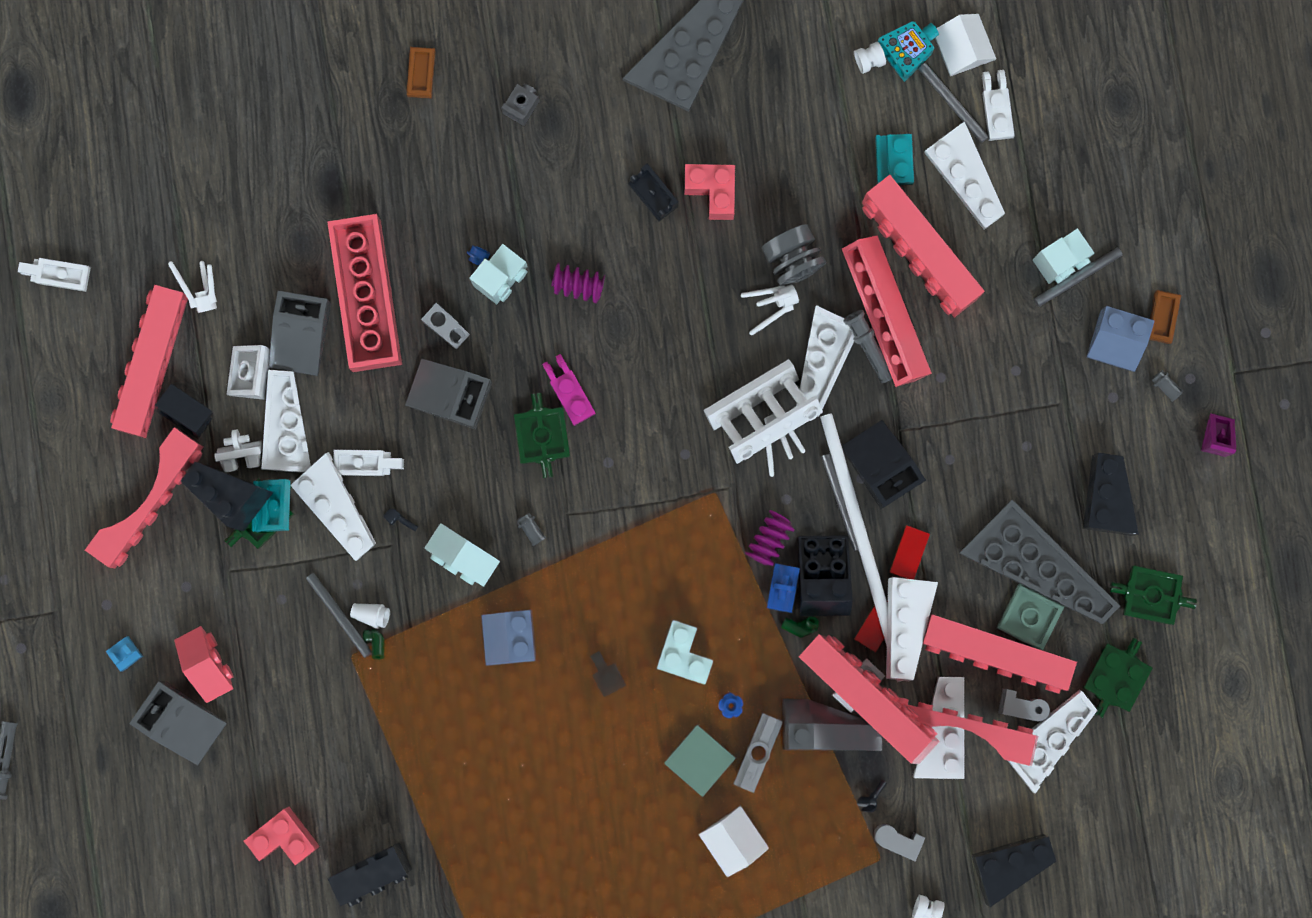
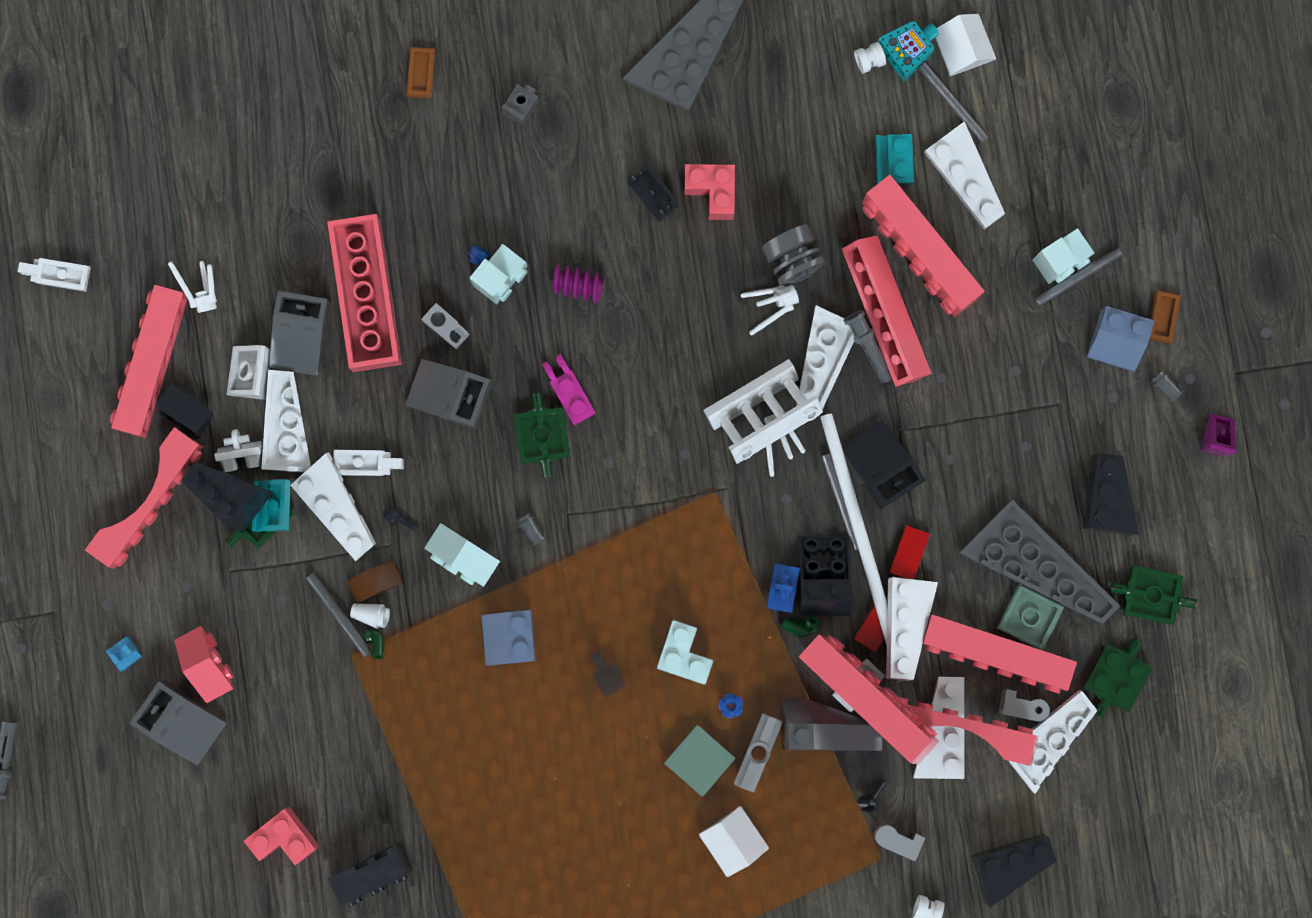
(375, 581): none -> reddish brown slope
(770, 539): magenta piece -> none
(997, 108): white hinge -> none

